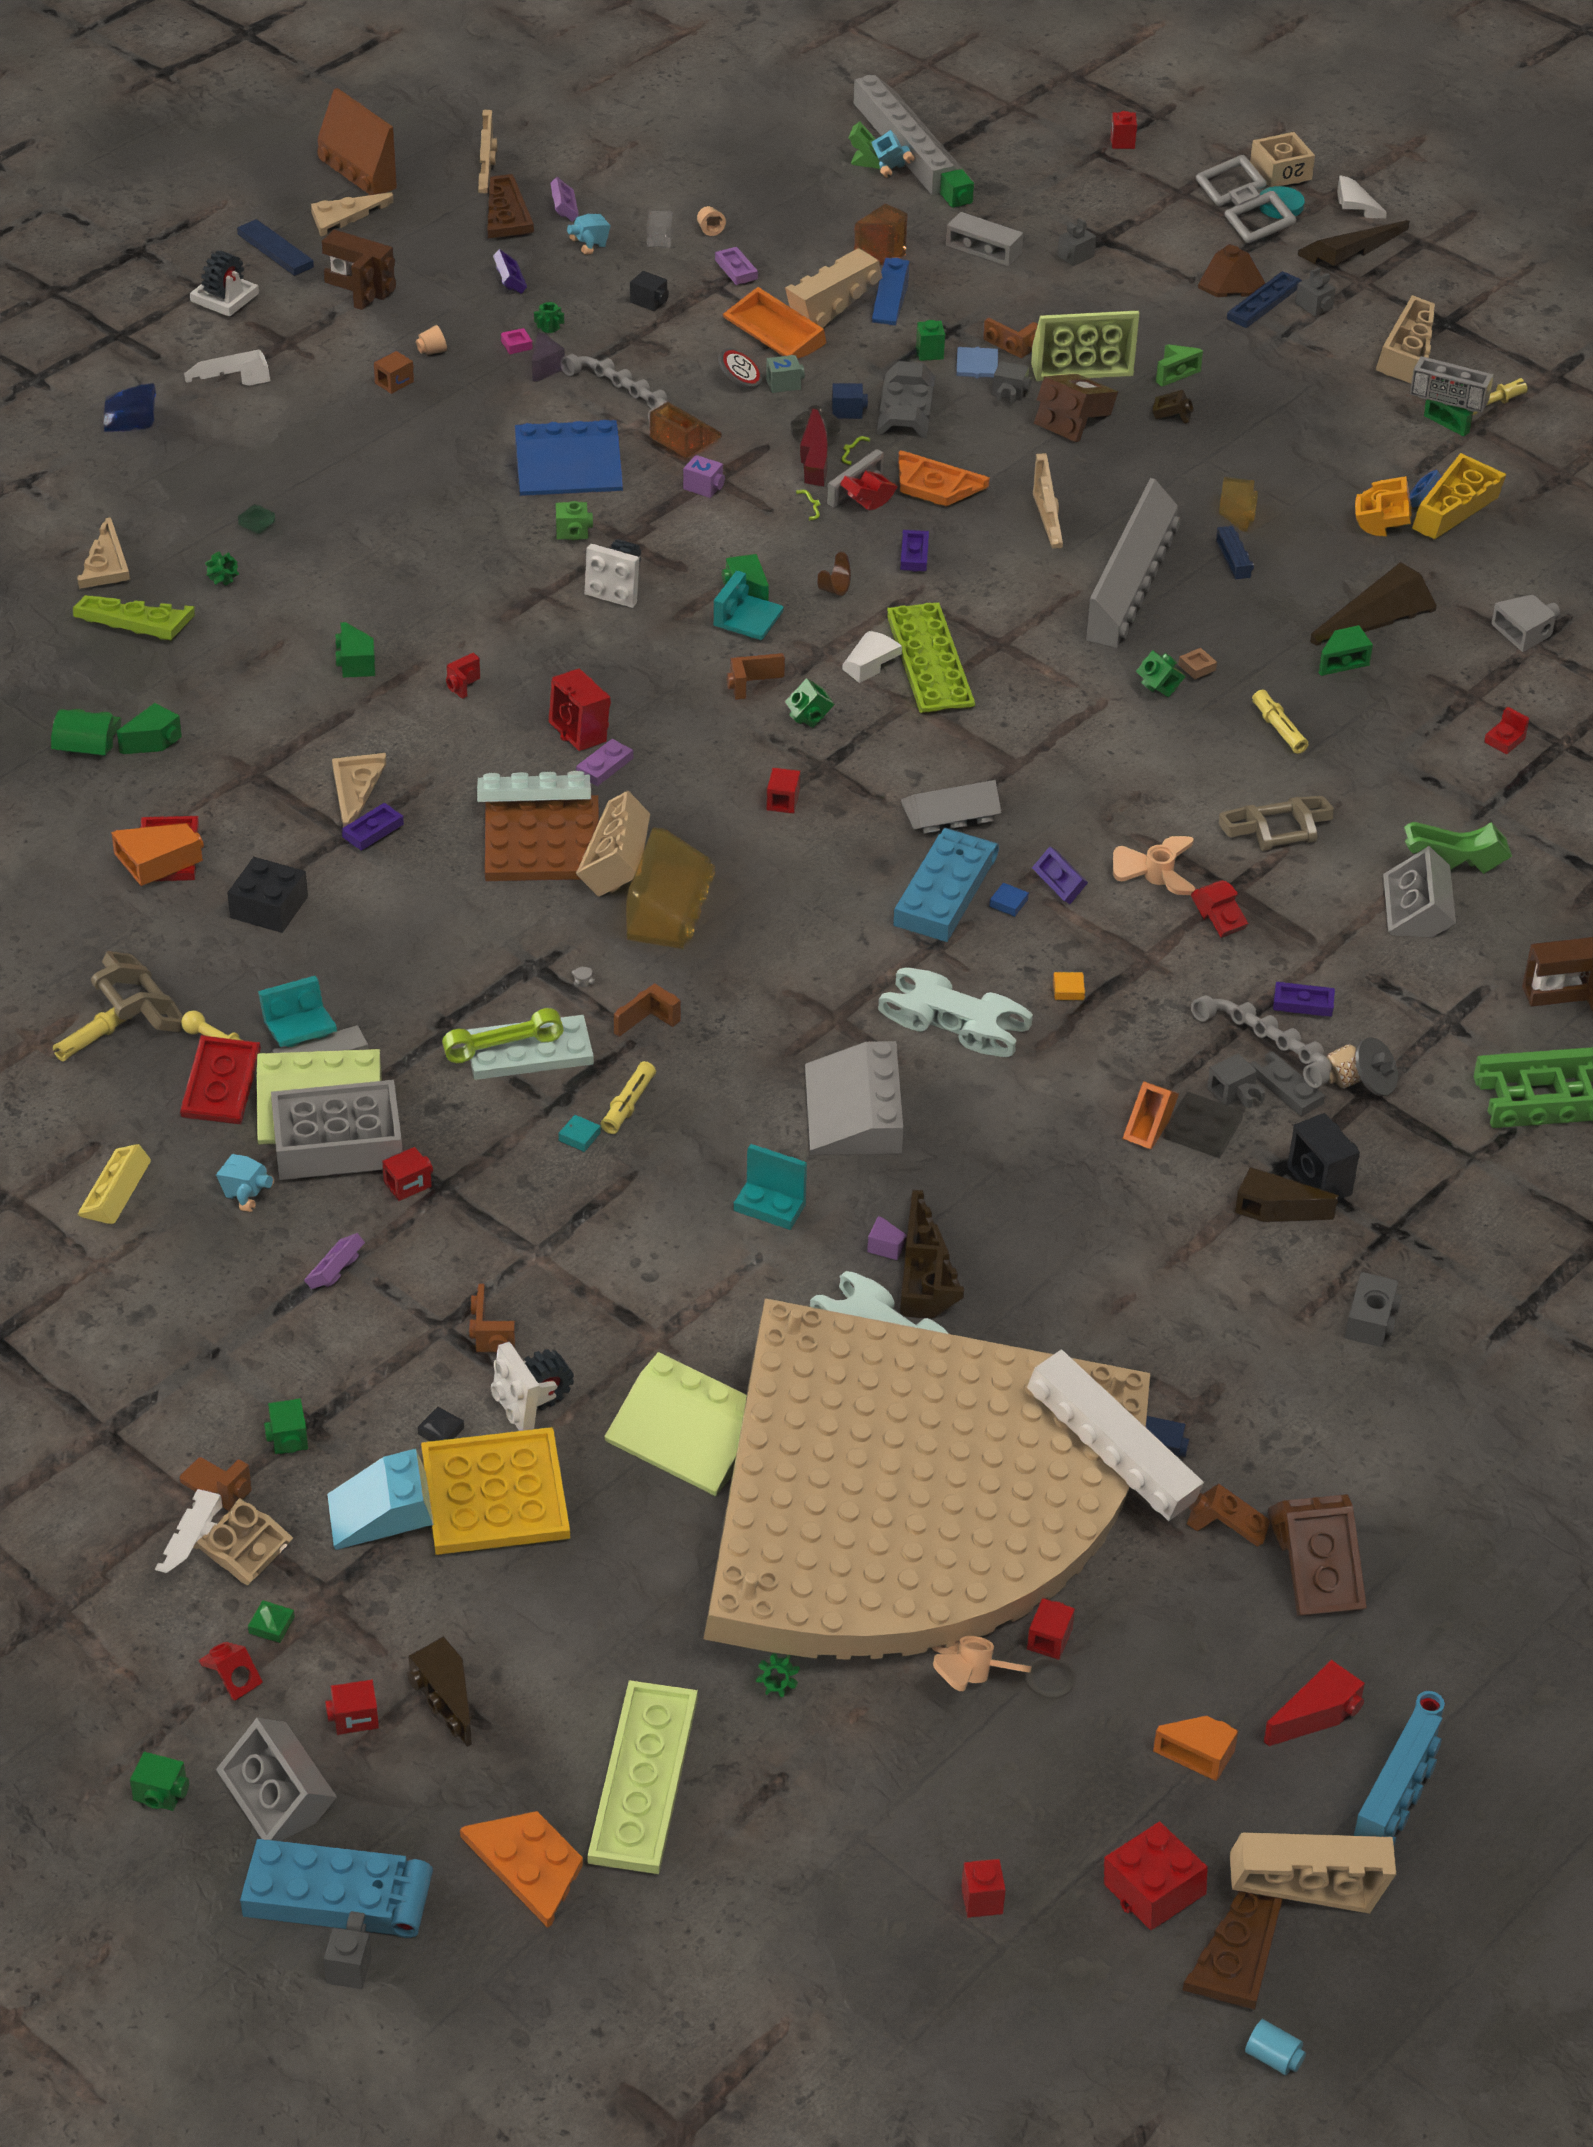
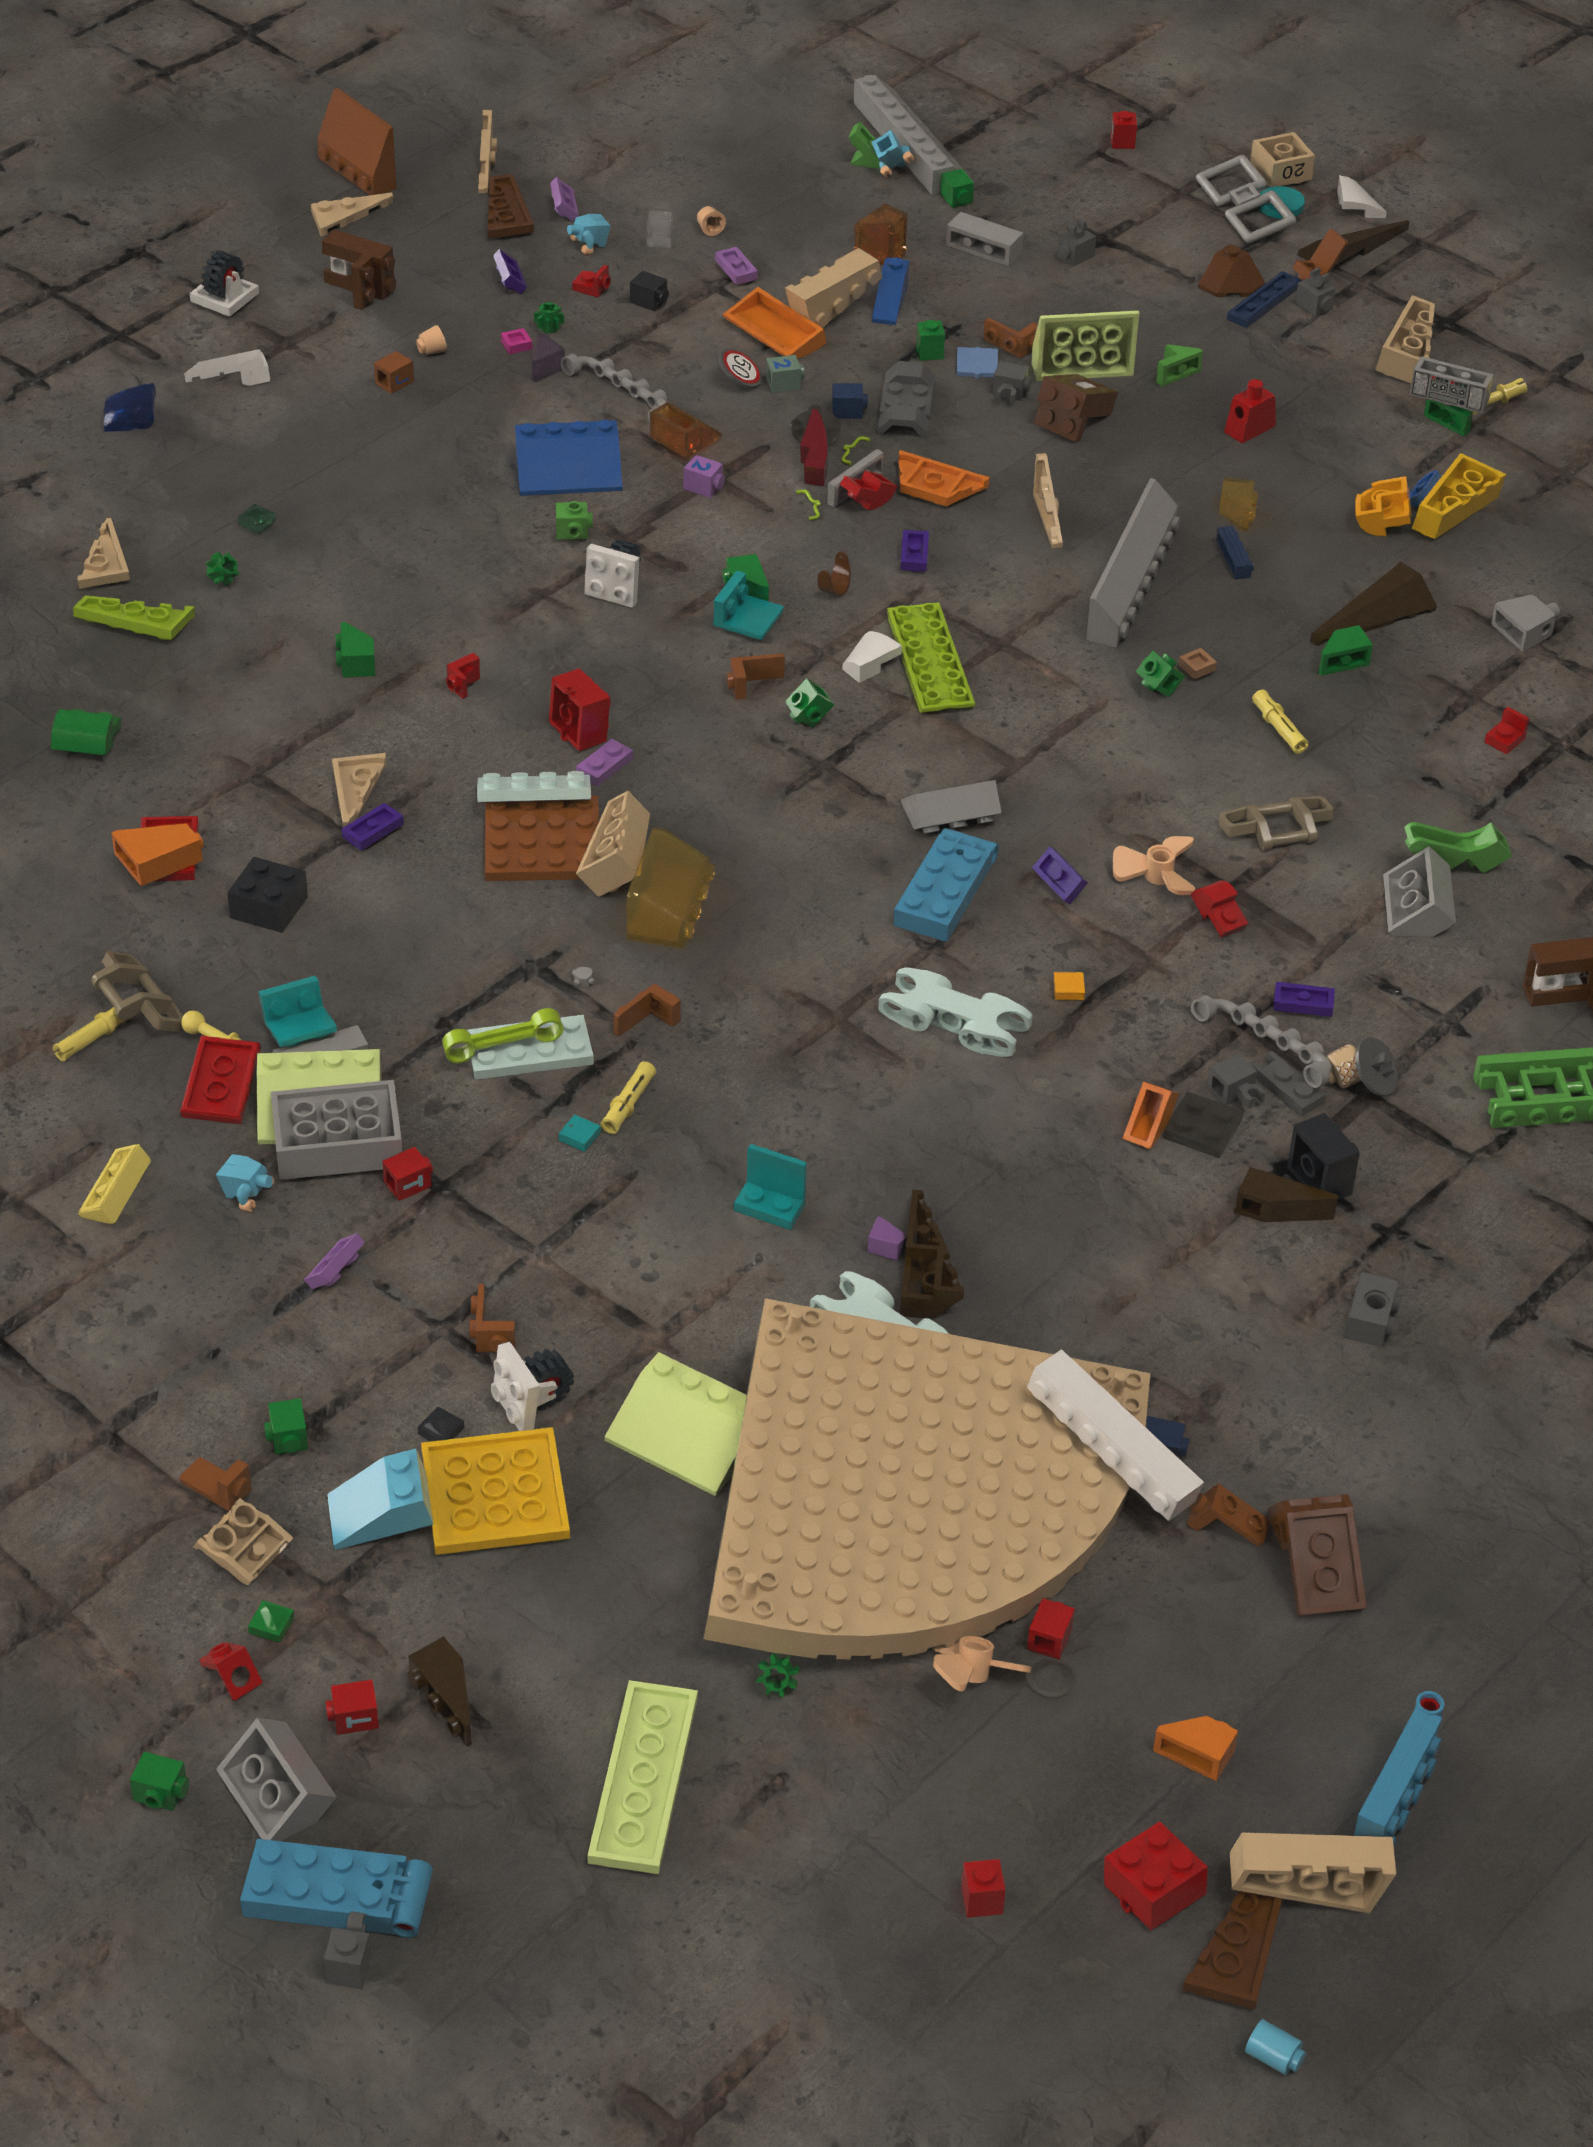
(150, 731): green slope -> none
(192, 1527): white piece -> none
(275, 247): dark blue tile -> none
(527, 1859): orange wing -> none
(591, 283): none -> red bracket
(783, 790): red brick -> none
(855, 1101): light grey slope -> none
(1009, 899): blue tile -> none
(1171, 404): dark brown bracket -> none
(1251, 412): none -> red torso
(1318, 1705): red slope -> none
(1324, 257): none -> dark orange bracket

